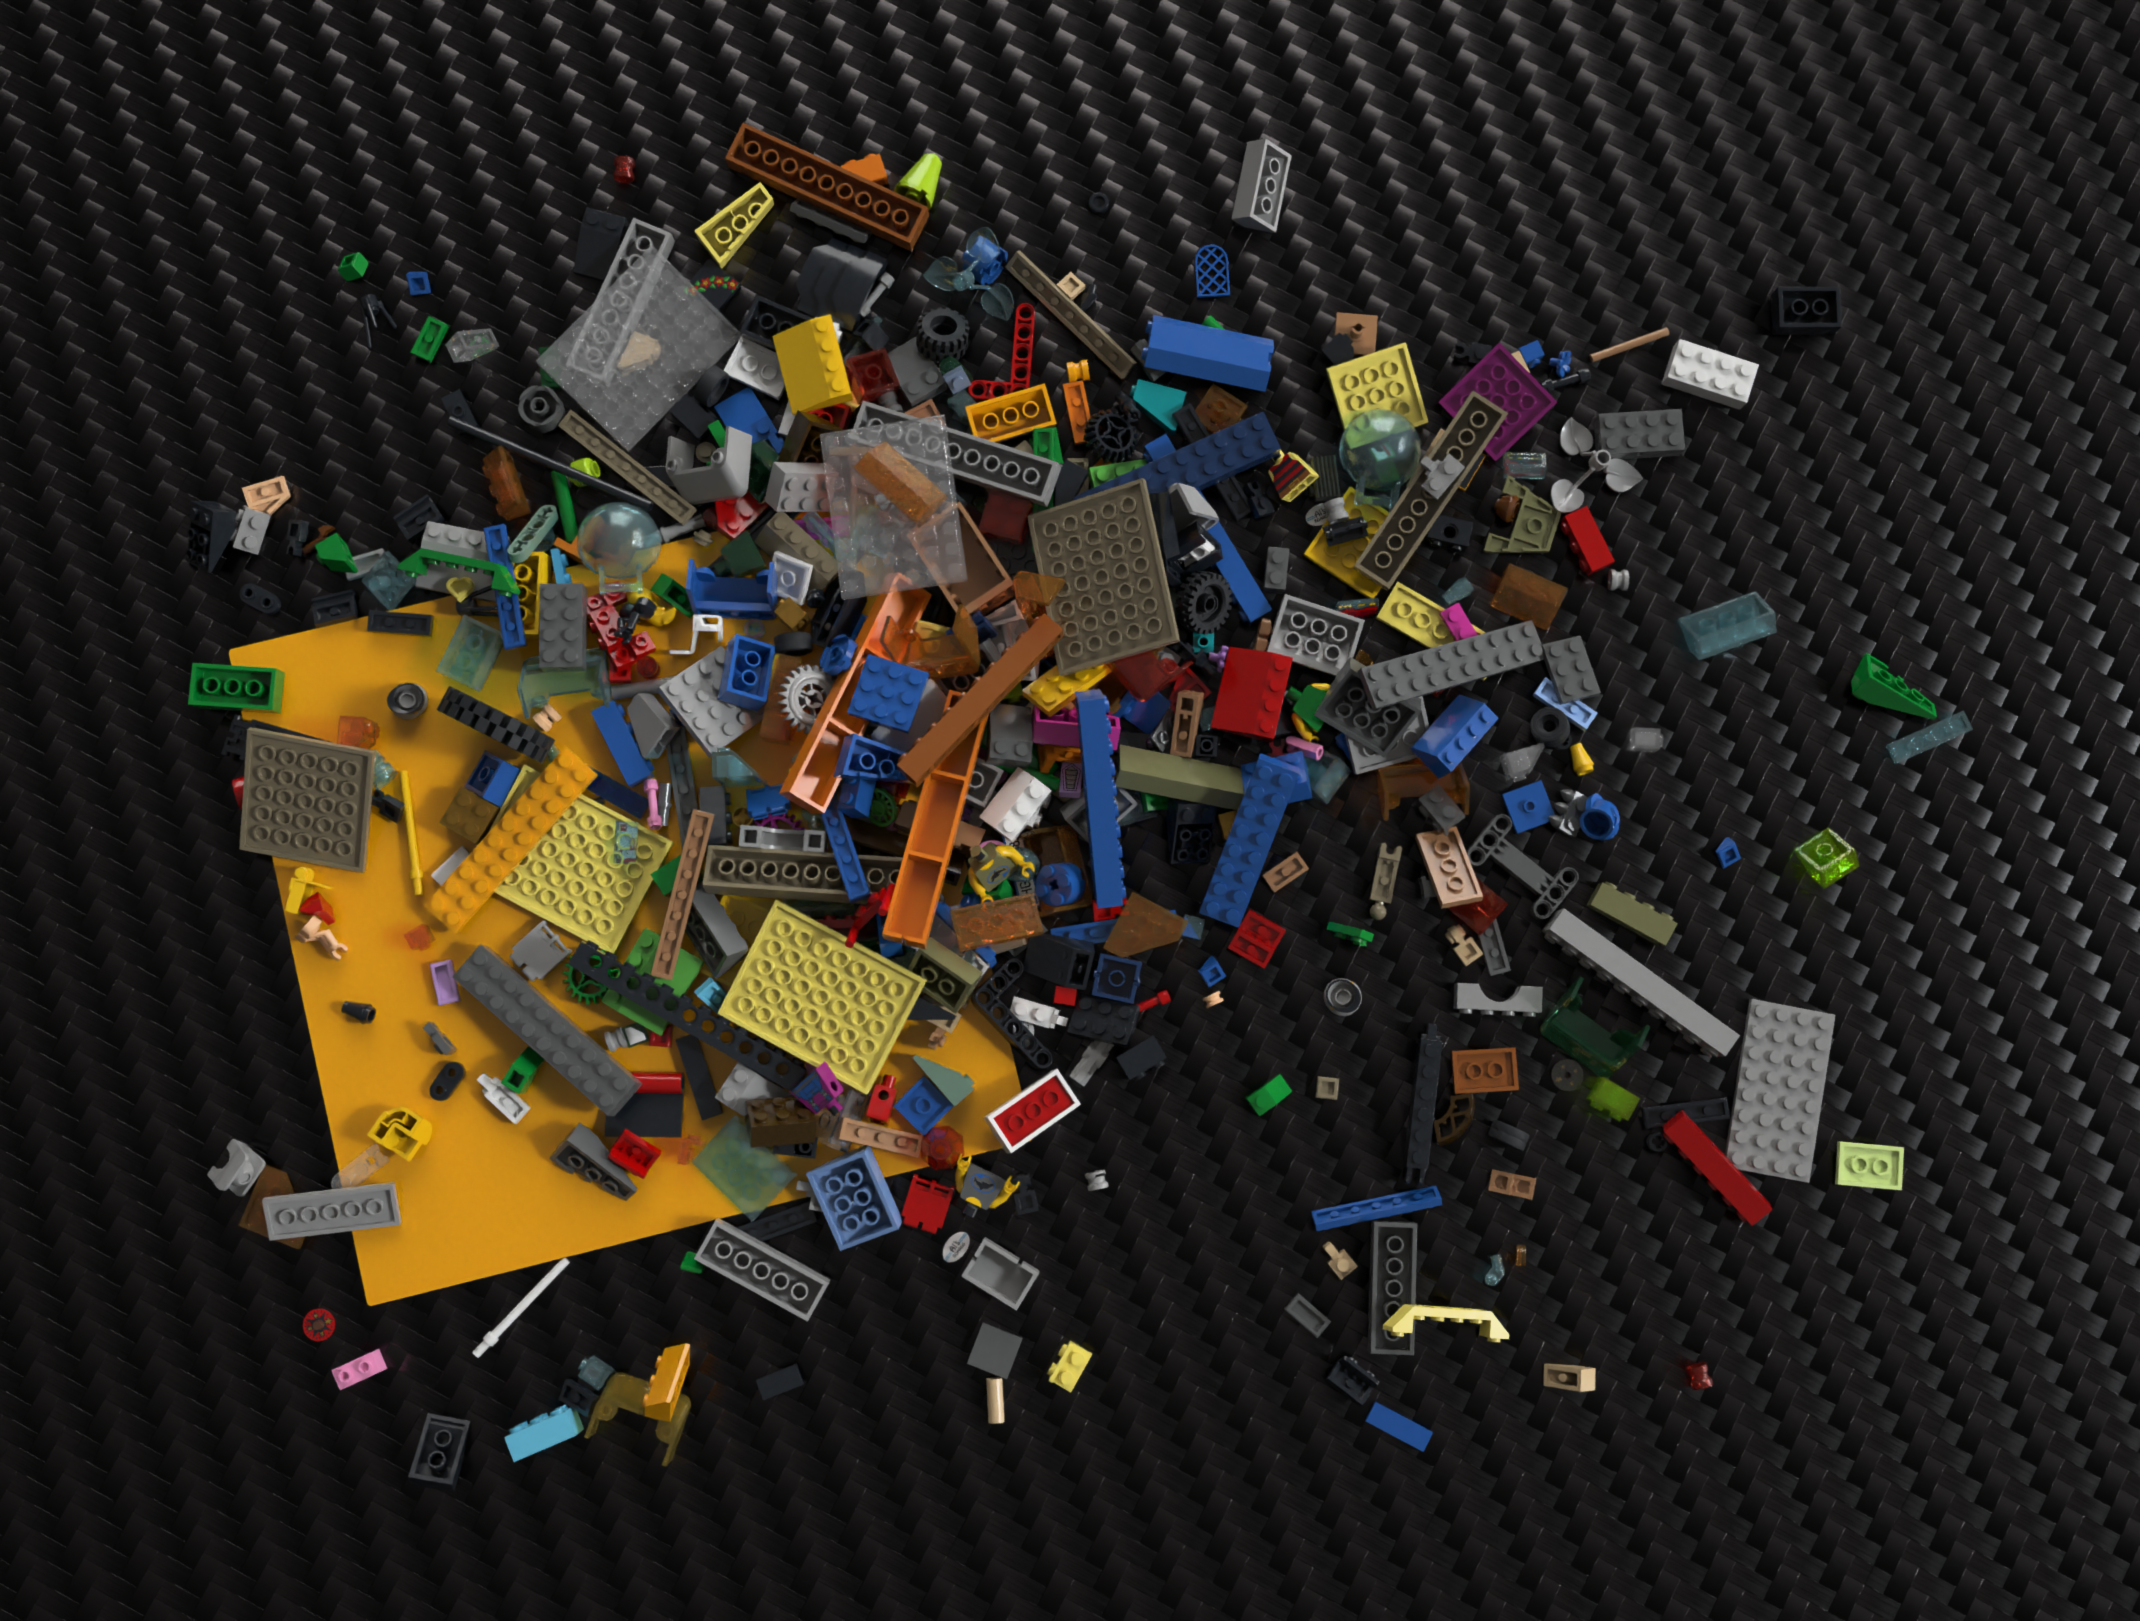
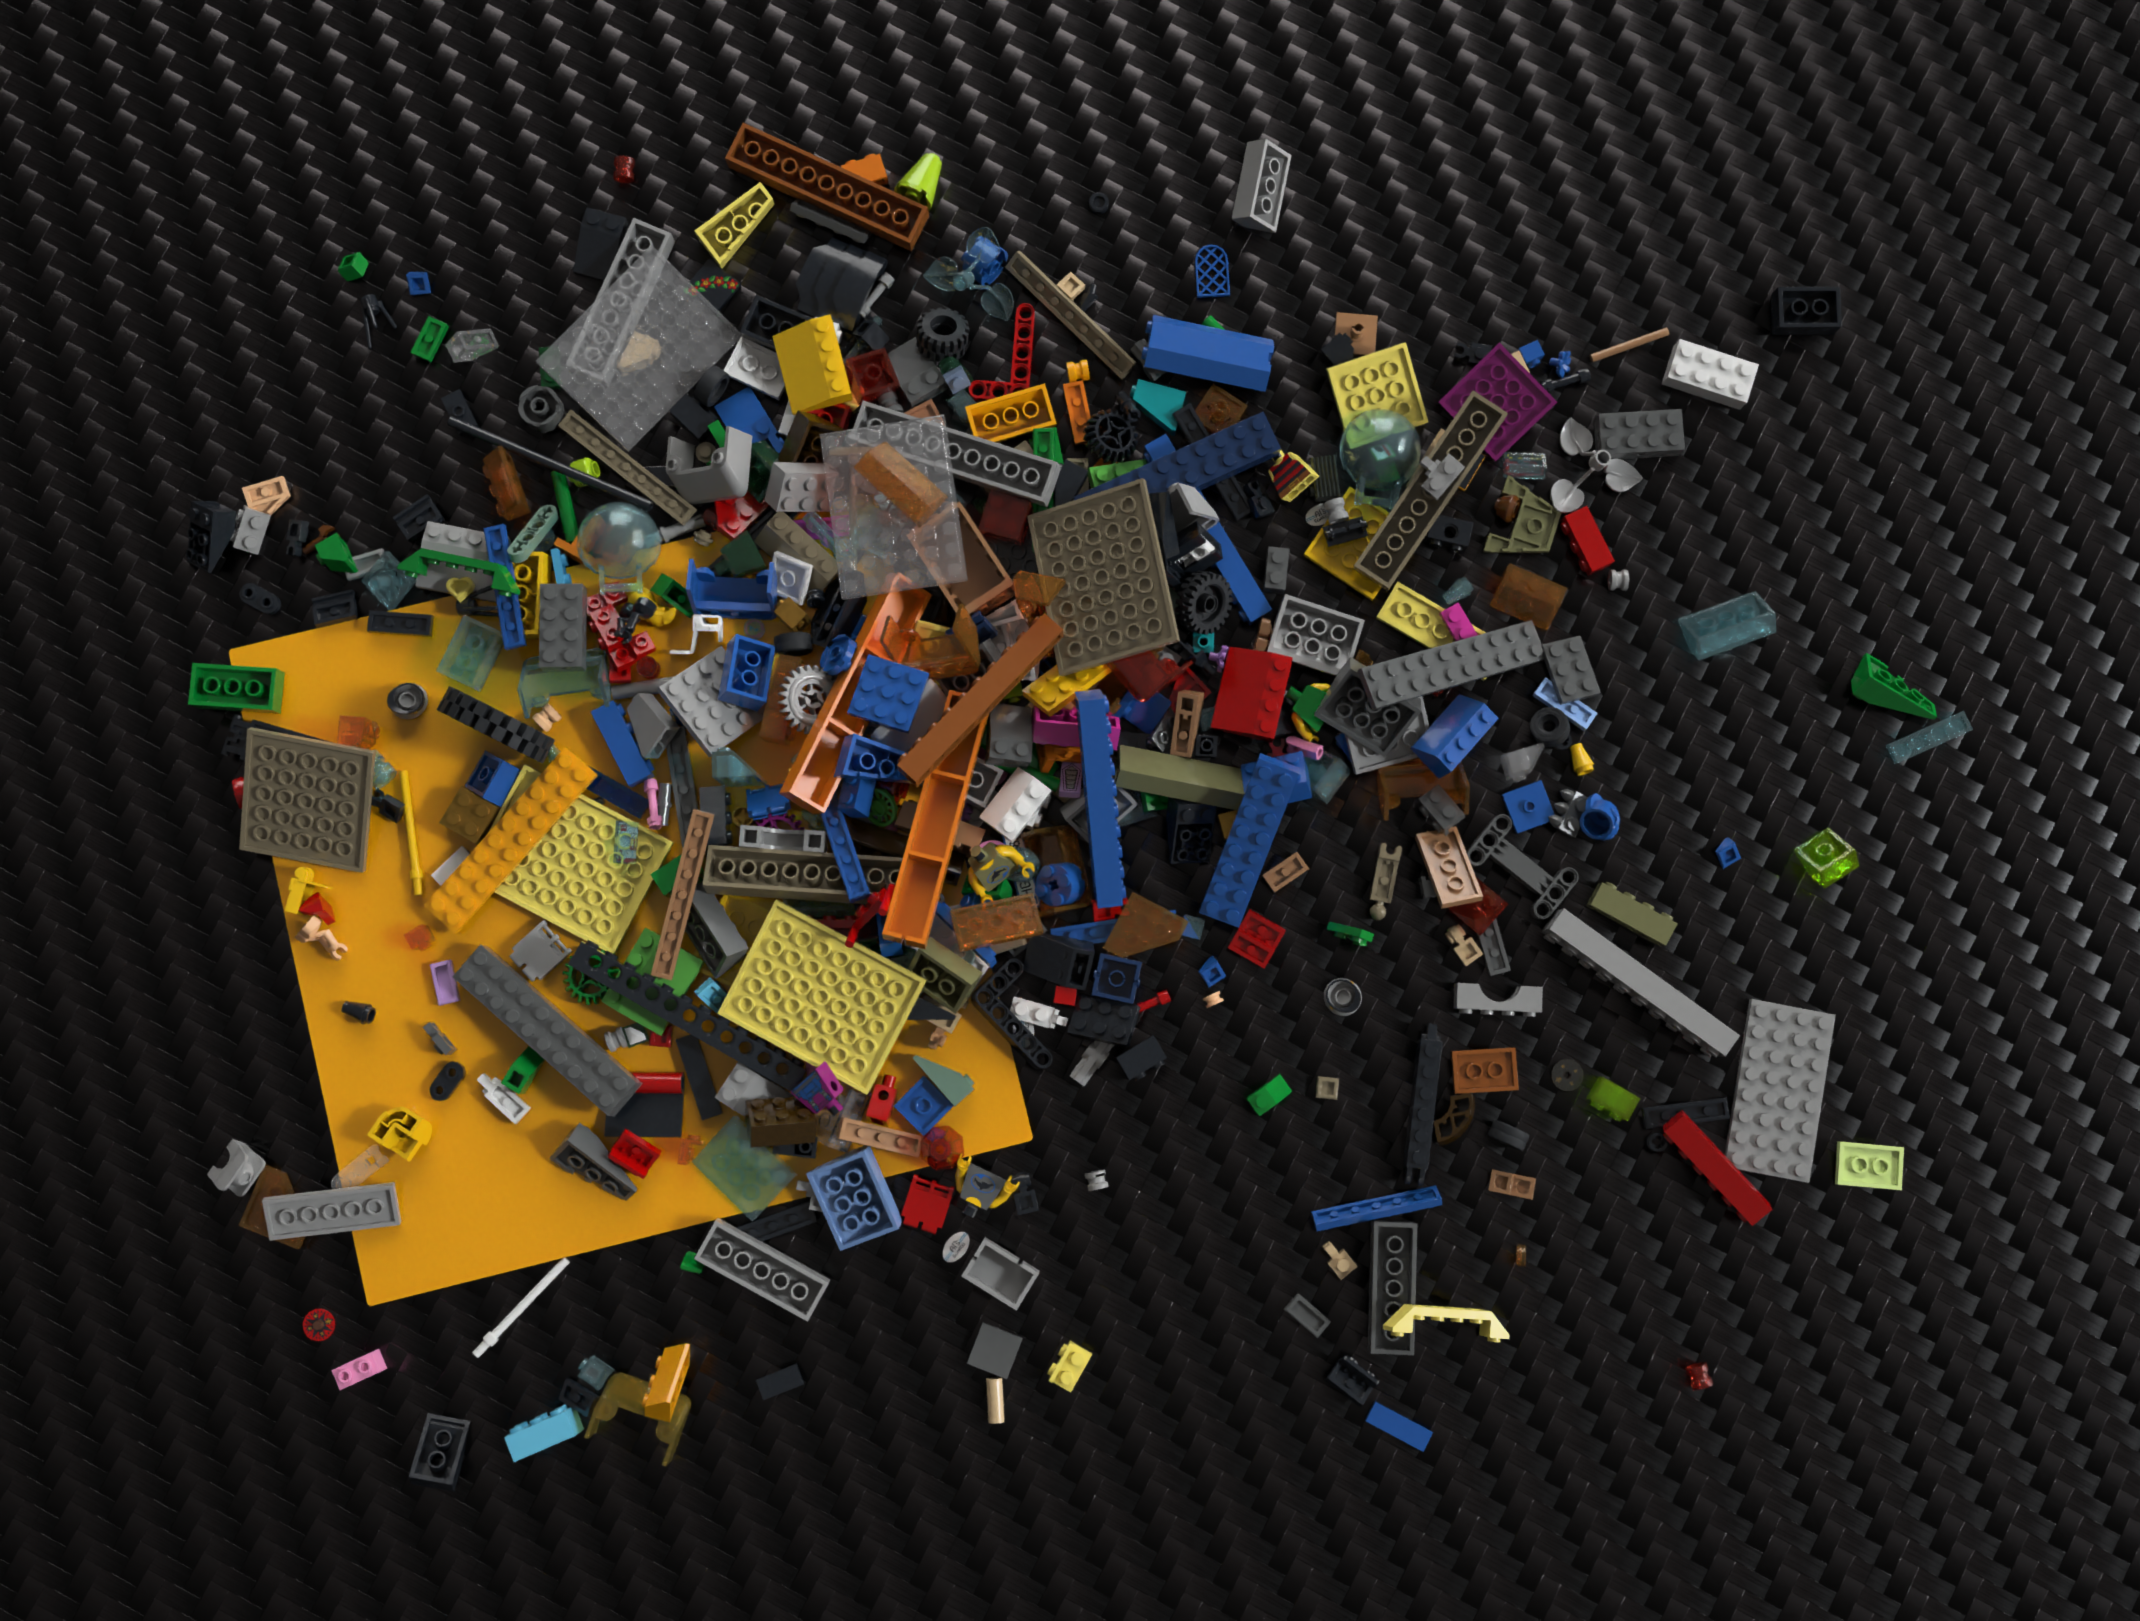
(1031, 1111): red brick -> none
(1359, 608): slope -> none
(1496, 1272): clear light blue arm -> none
(1569, 1377): tan slope -> none
(1586, 1039): clear green windscreen -> none
(1645, 739): clear brick -> none

